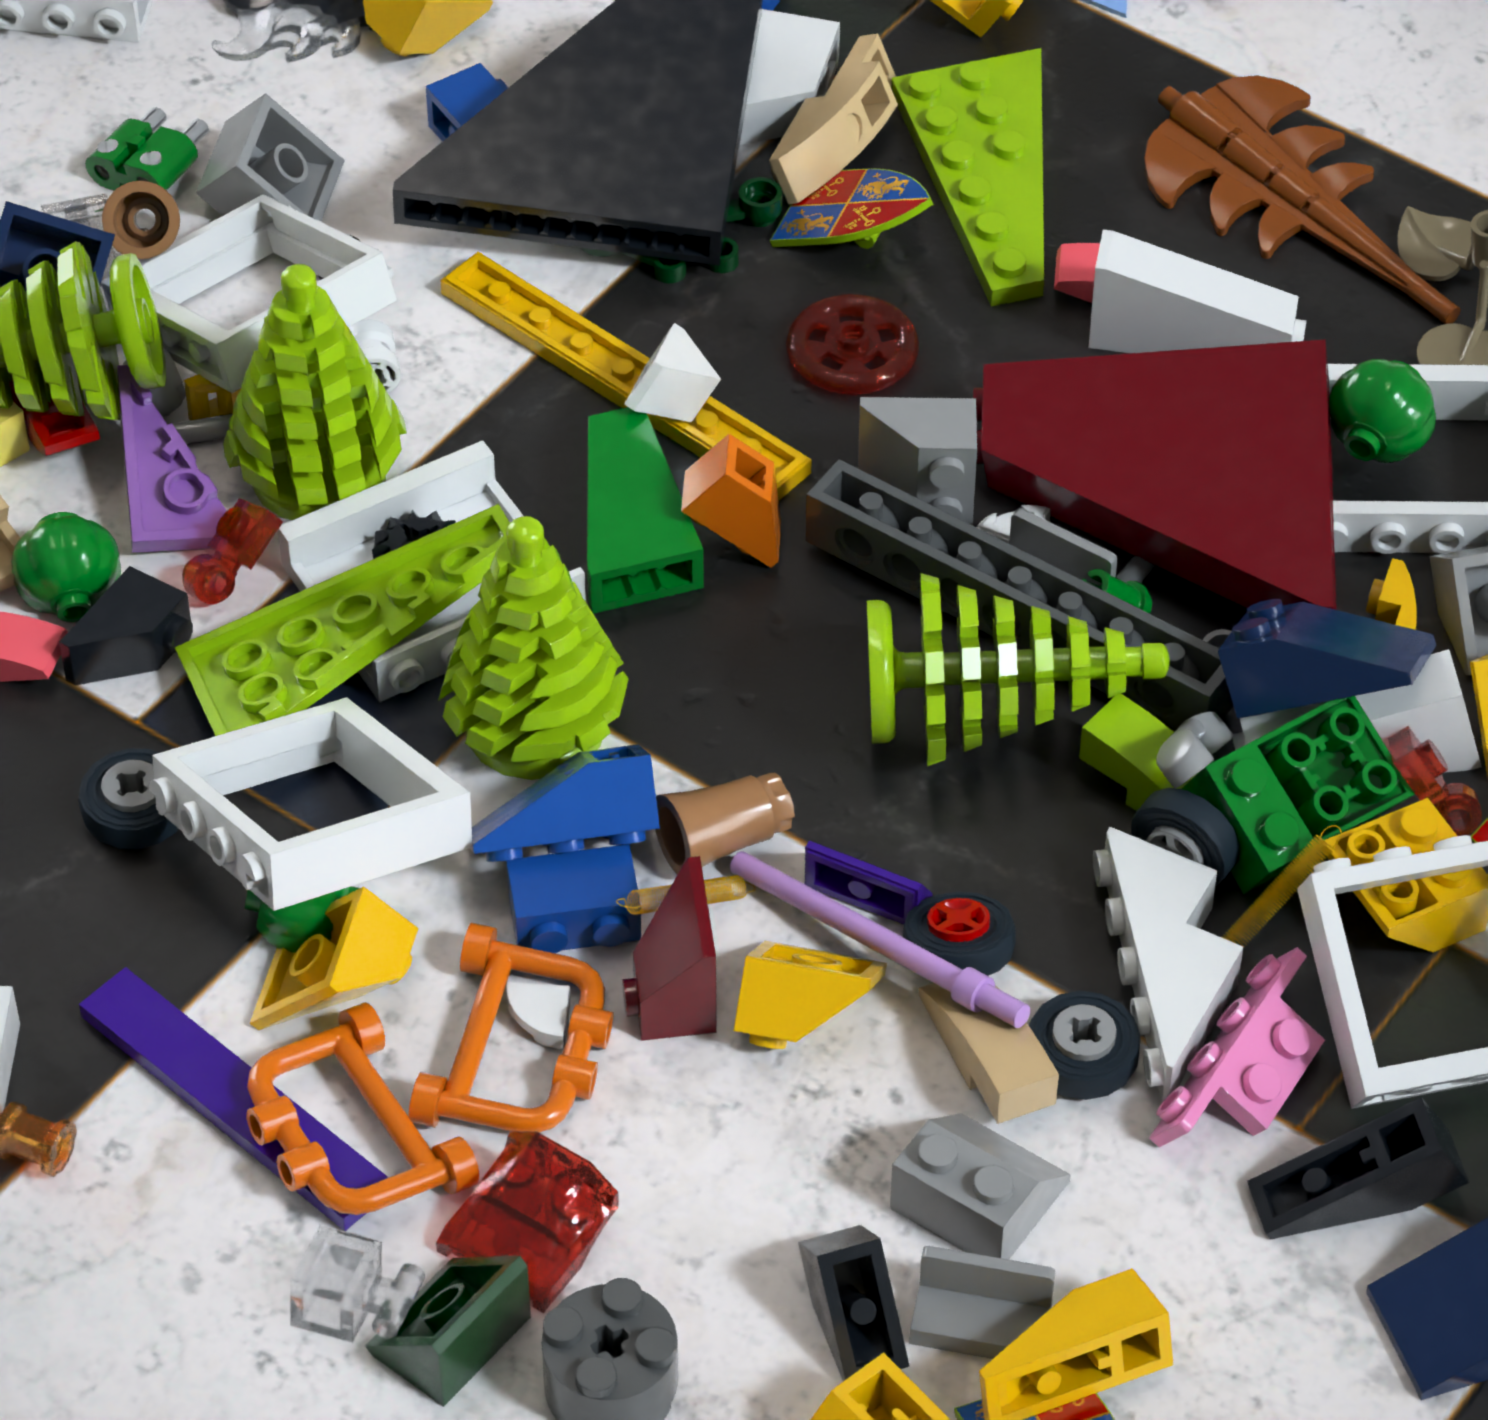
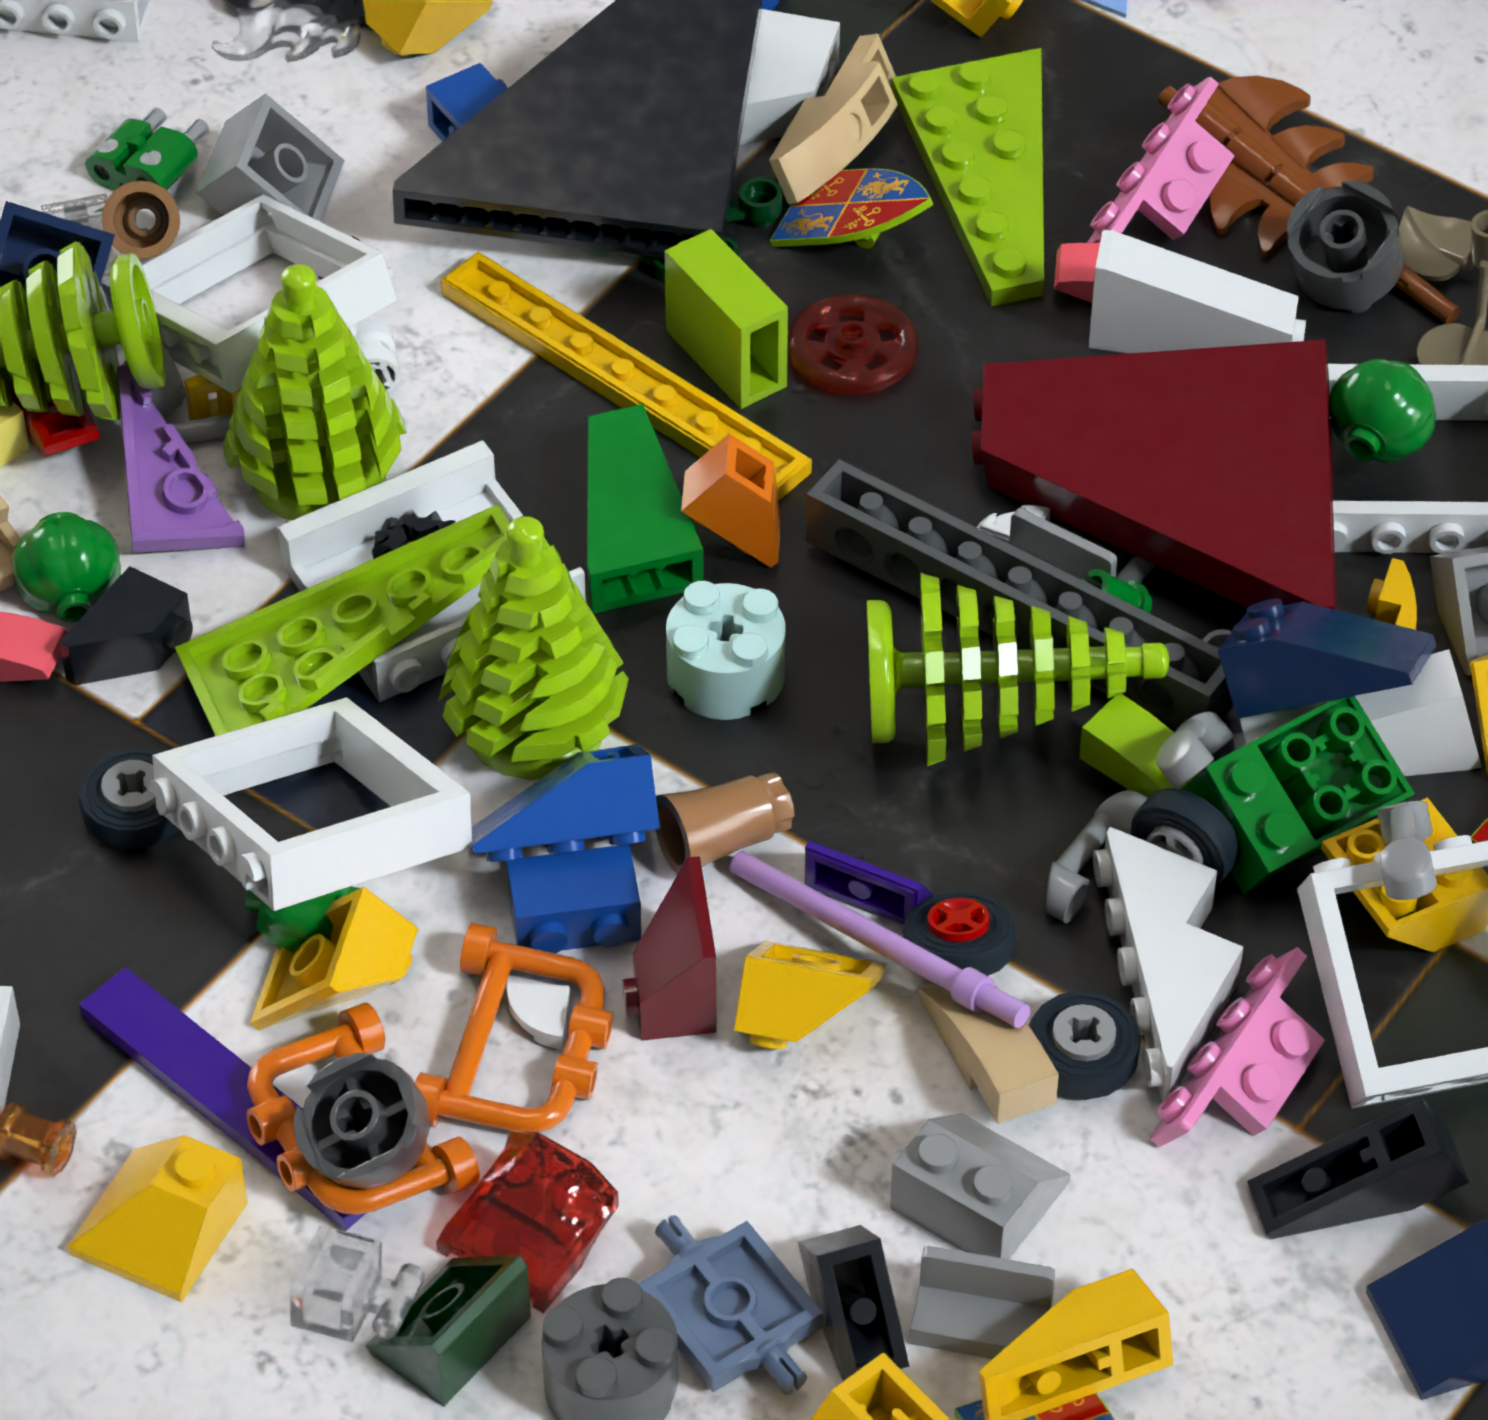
(164, 1215): none -> yellow slope
(238, 542): clear red plate -> none
(362, 1122): none -> flat silver cylinder
(674, 379): white slope -> none
(711, 900): yellow piece -> none
(725, 649): none -> light aqua brick
(726, 318): none -> lime brick
(733, 1305): none -> sand blue plate
(922, 448): light grey slope -> none
(1065, 887): none -> light grey bar
(1173, 174): none -> bright pink bracket
(1279, 886): yellow piece -> none
(1345, 246): none -> dark grey brick
(1406, 859): none -> light grey bar
(1423, 770): clear red plate -> none

